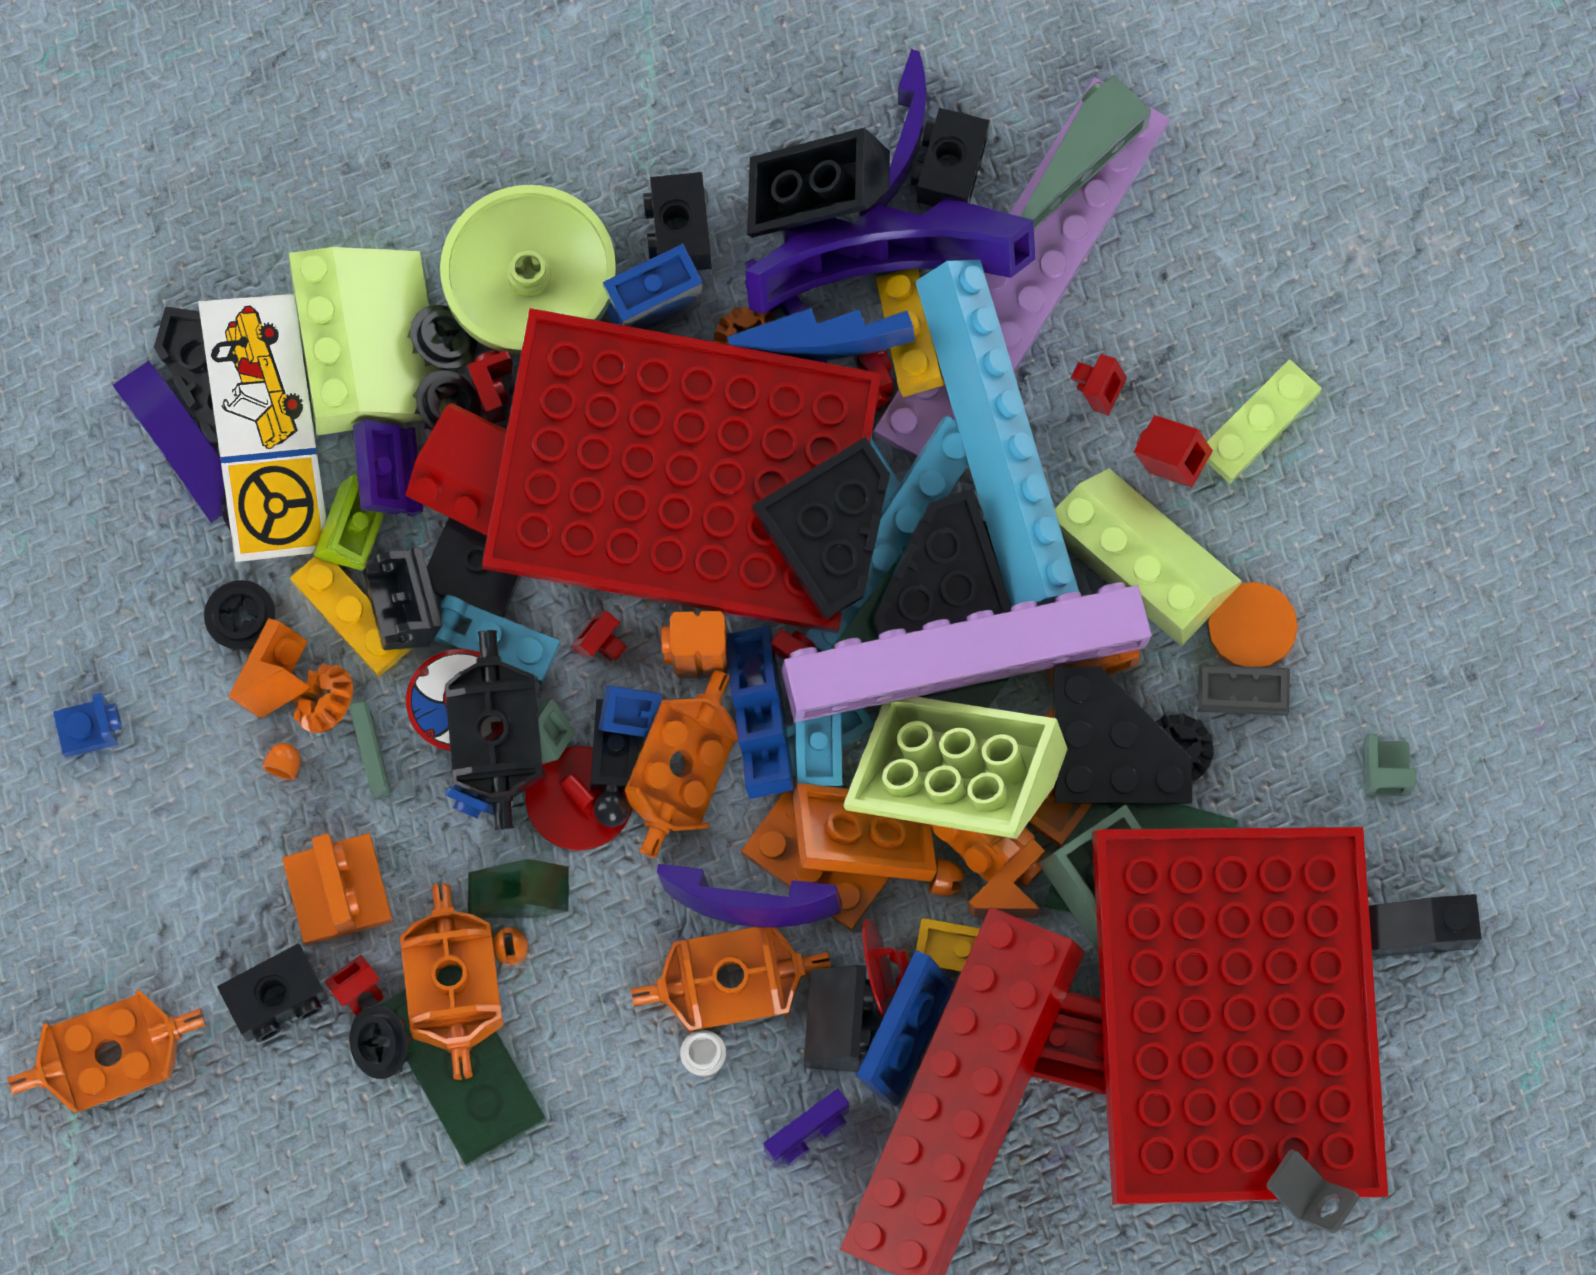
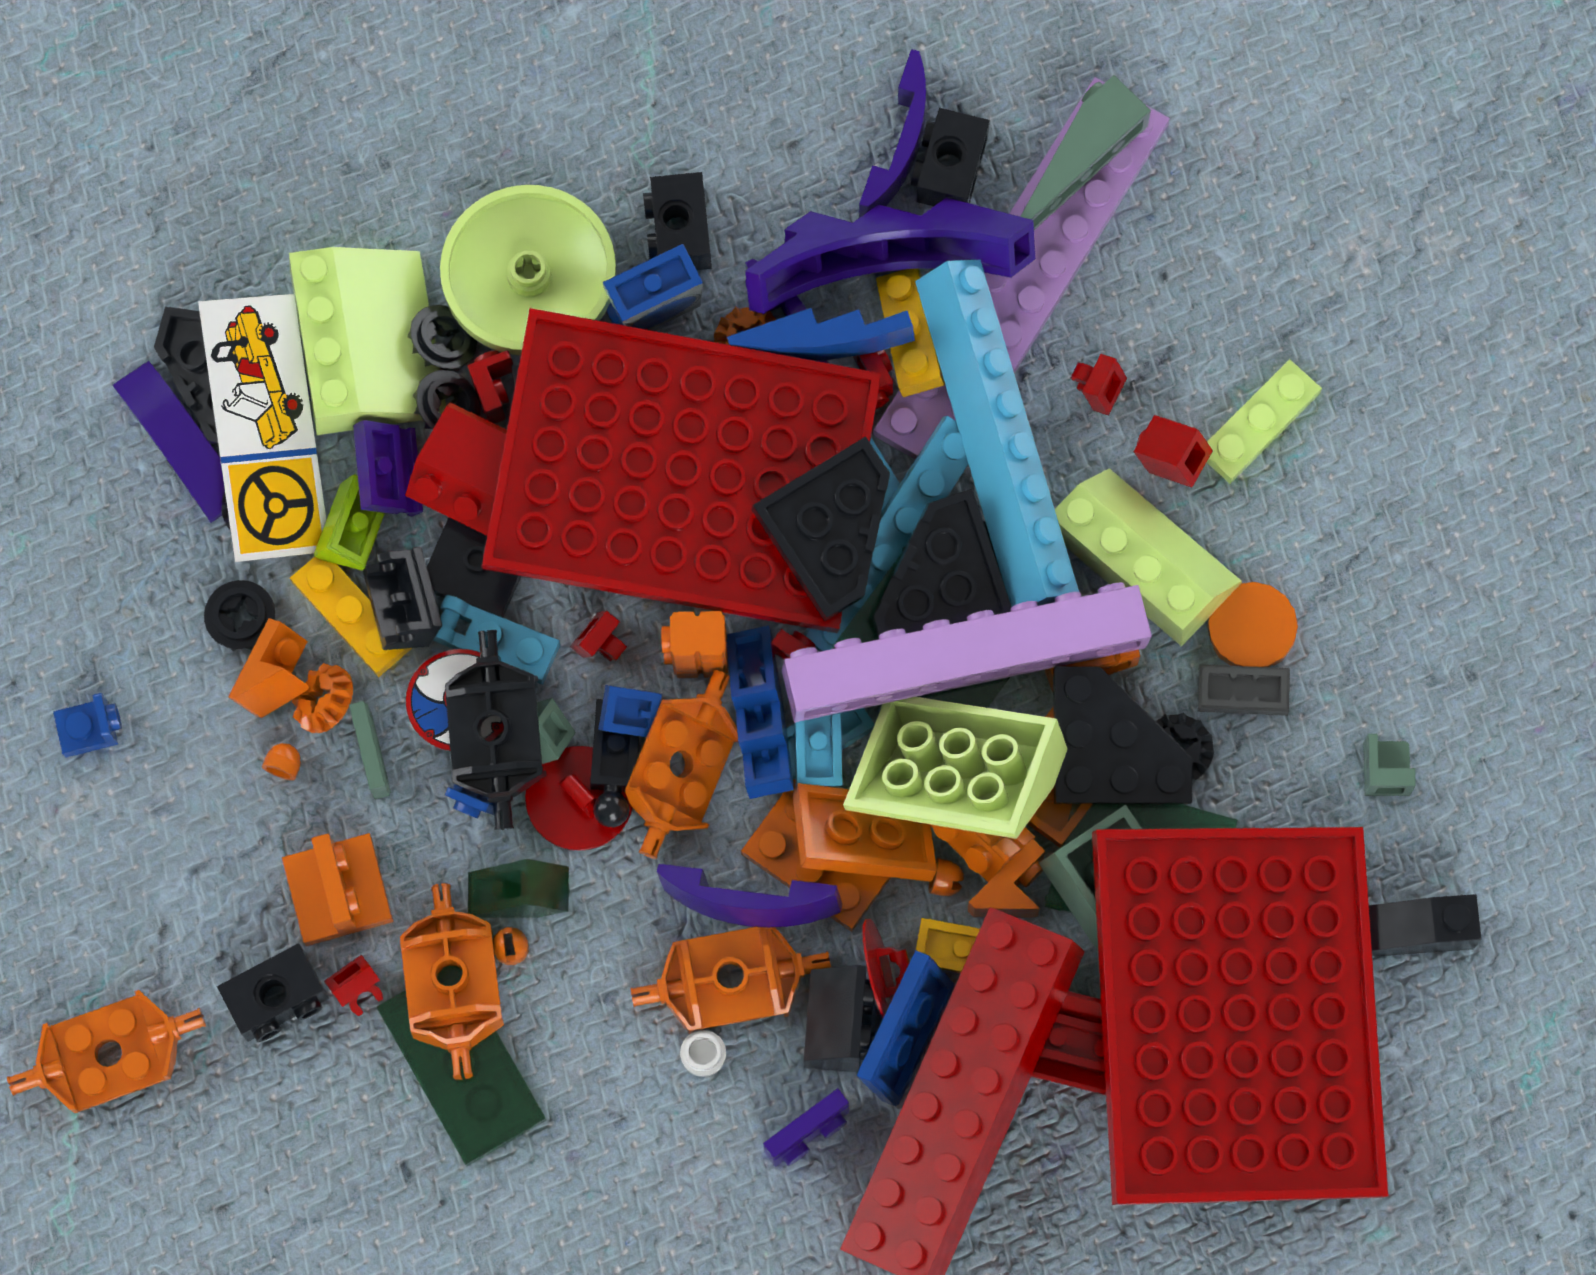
(371, 1058): black gear -> none
(816, 181): black slope -> none
(1306, 1192): dark grey bracket -> none

